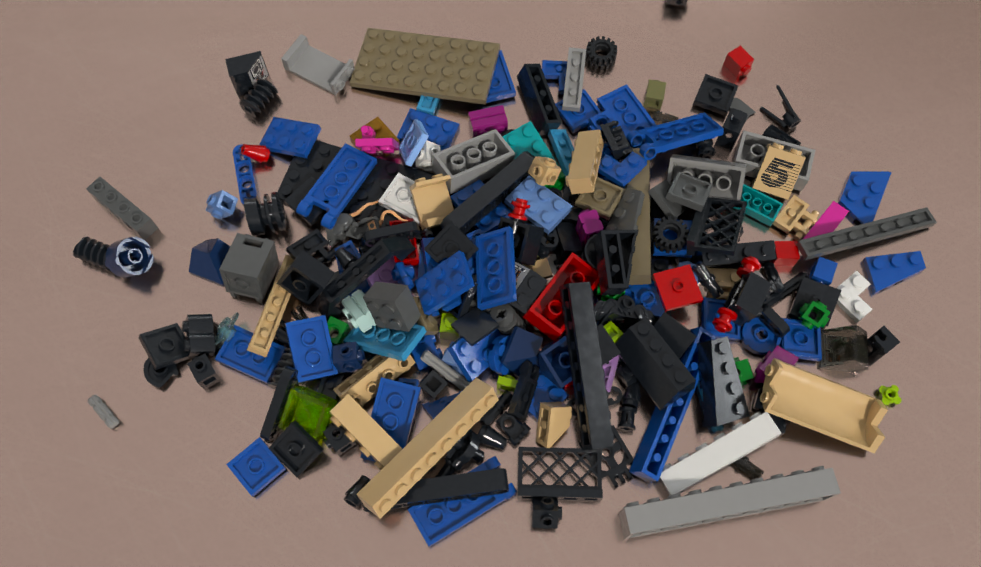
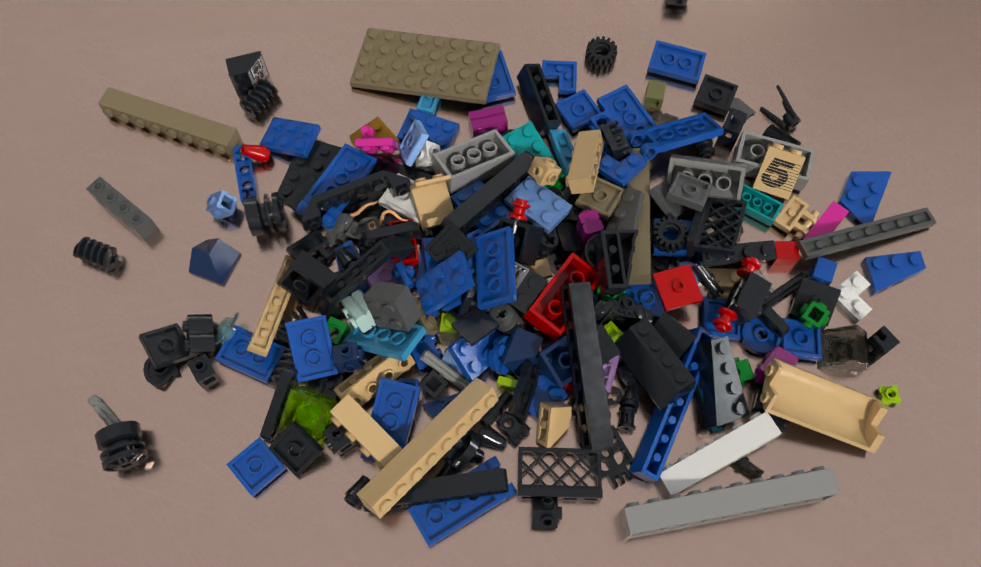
(121, 446): none -> black wheel
(129, 257): dark blue brick -> none
(169, 121): none -> dark tan brick
(249, 266): dark grey container -> none
(317, 66): light grey panel -> none
(396, 184): none -> black slope
(574, 79): light grey plate -> none
(677, 62): none -> blue plate
(739, 61): red brick -> none
(773, 277): black axle -> none

